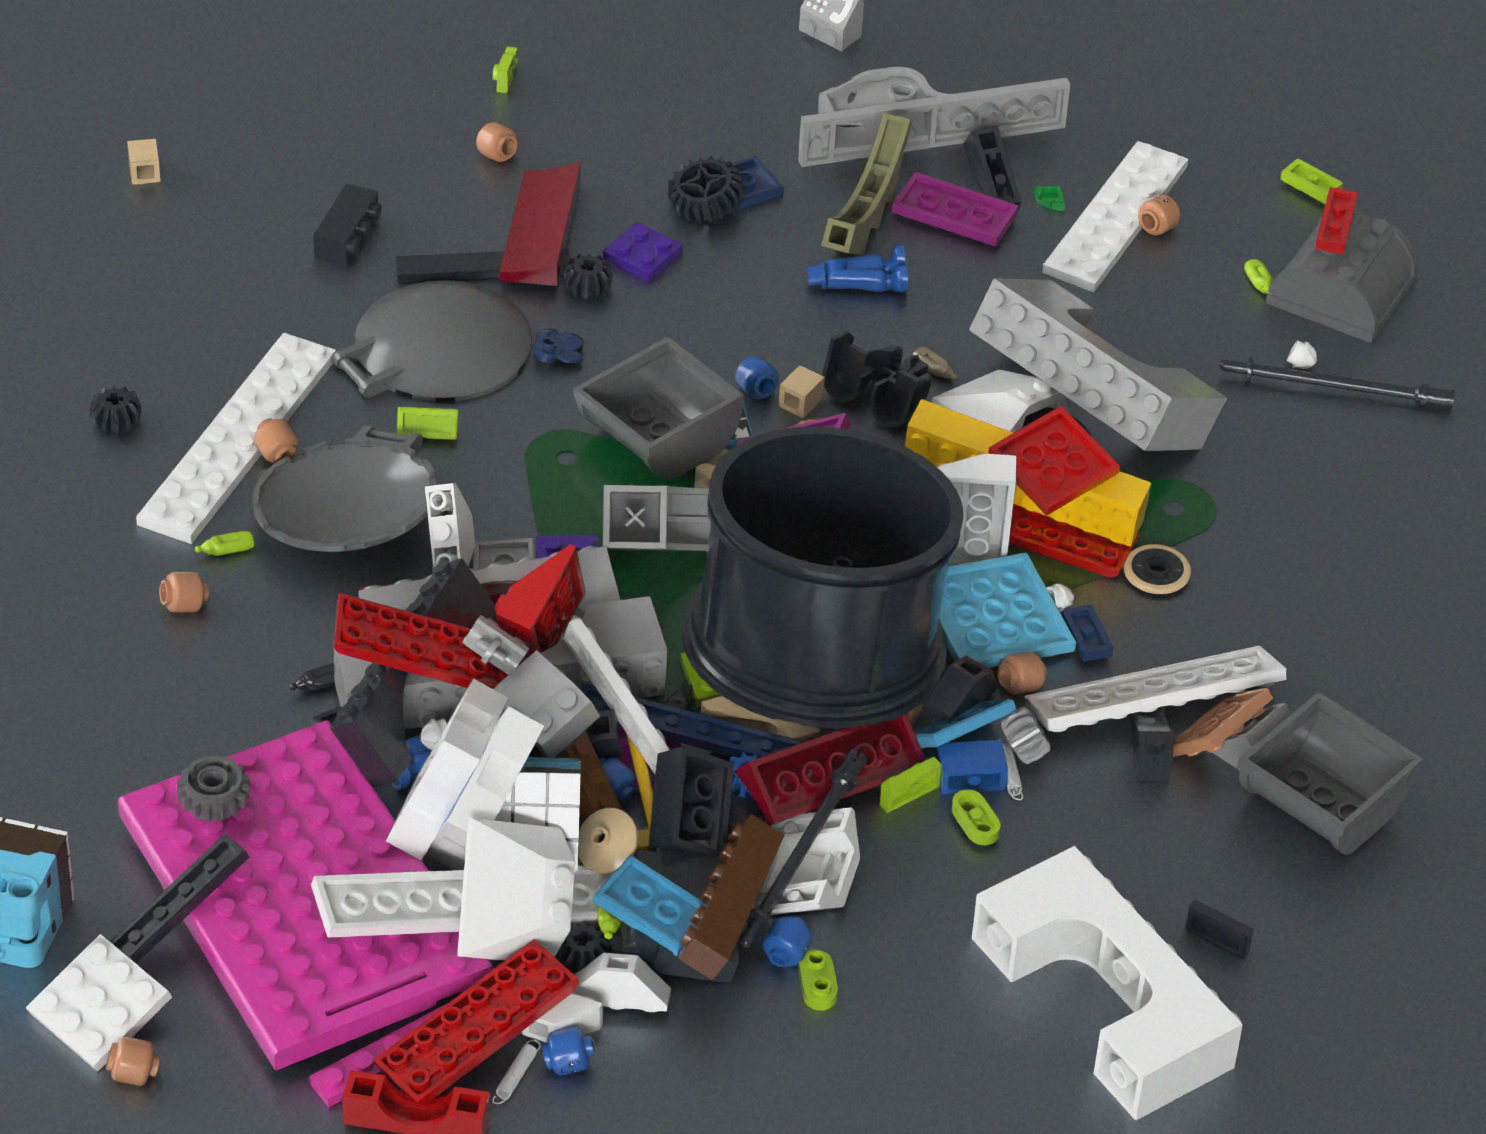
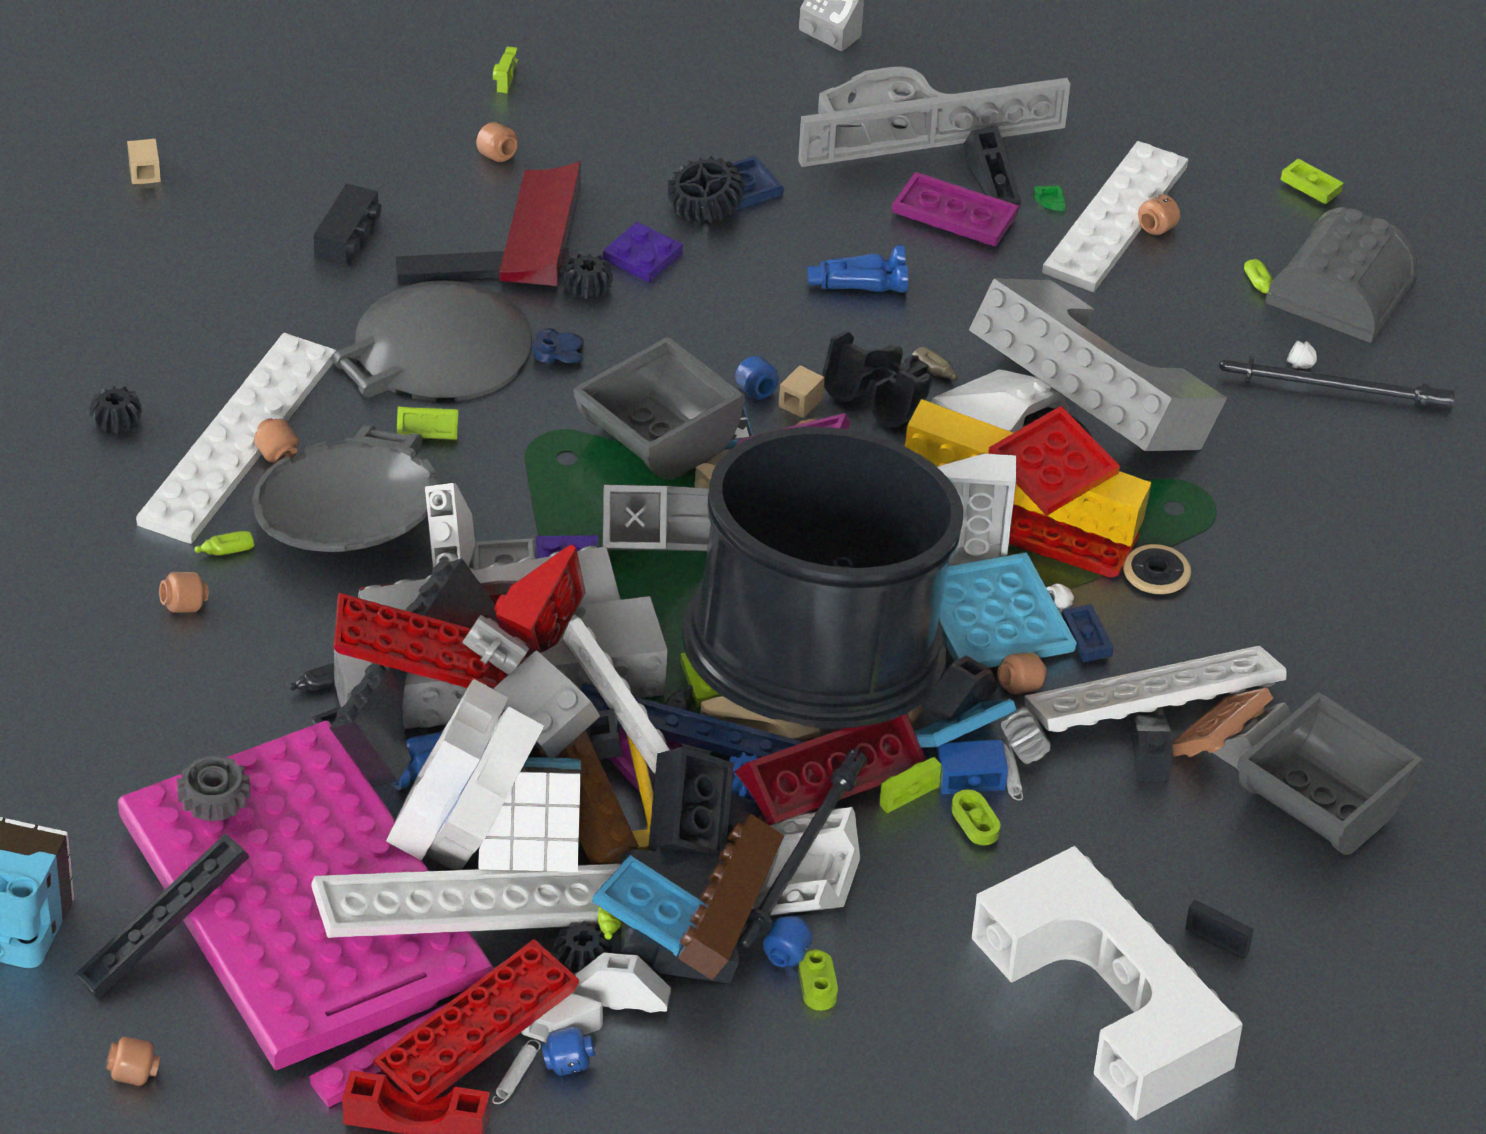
(98, 1001): white plate -> none
(432, 732): white plate -> none
(514, 889): white slope -> none
(617, 846): tan dish -> none
(620, 778): blue head -> none
(878, 184): olive arch -> none
(1336, 220): red plate -> none

